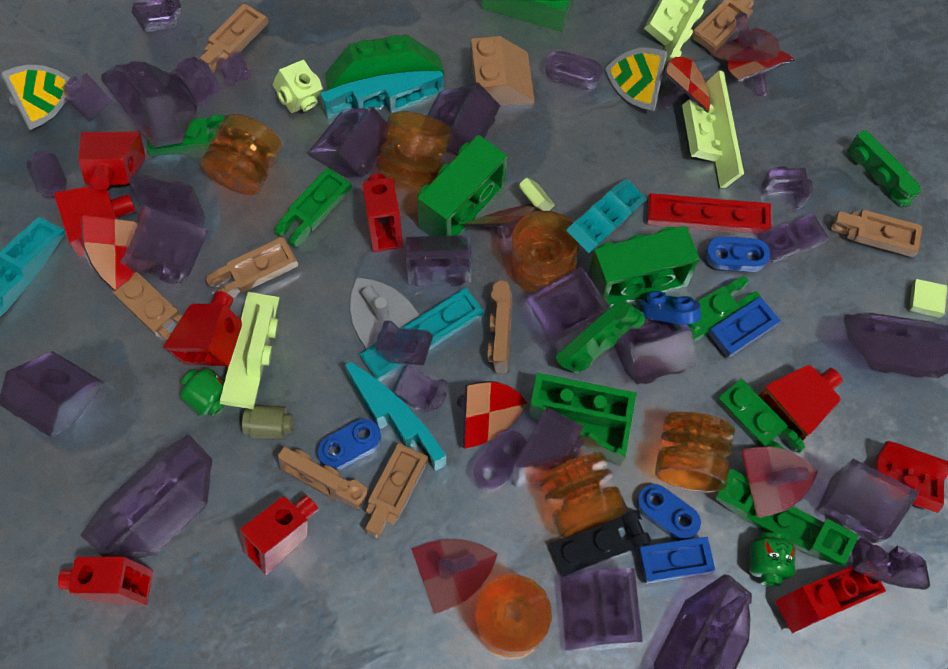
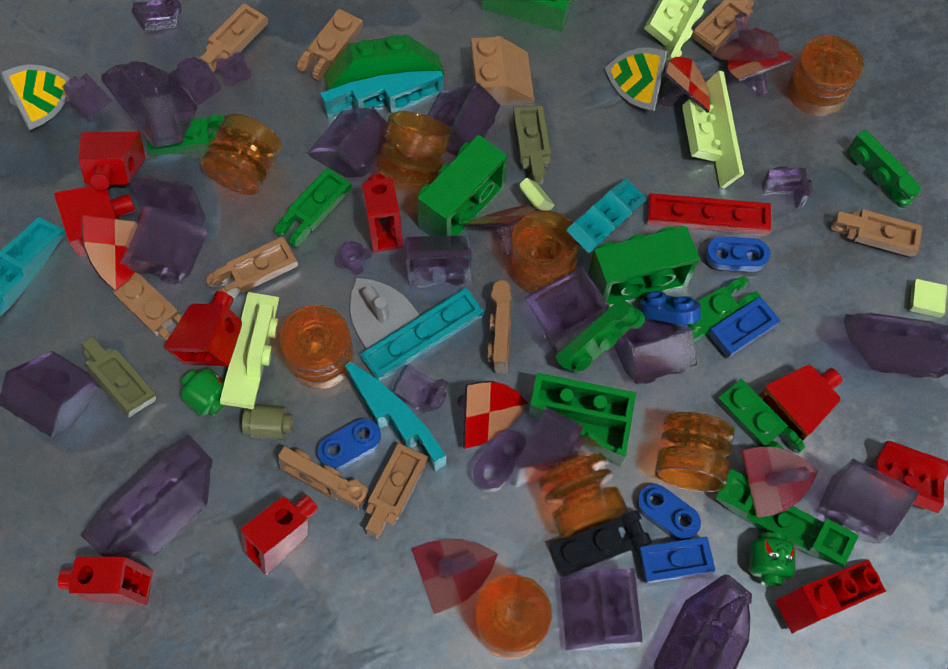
(46, 174): clear purple brick -> none
(117, 378): none -> olive hinge
(297, 87): yellowish green brick -> none
(319, 363): none -> clear orange wheel
(330, 43): none -> medium nougat hinge
(353, 249): none -> clear purple plate
(403, 345): clear purple bracket -> none
(532, 140): none -> olive hinge
(574, 70): clear purple plate -> none
(794, 238): clear purple slope -> none
(825, 75): none -> clear orange wheel
(894, 568): clear purple slope -> none

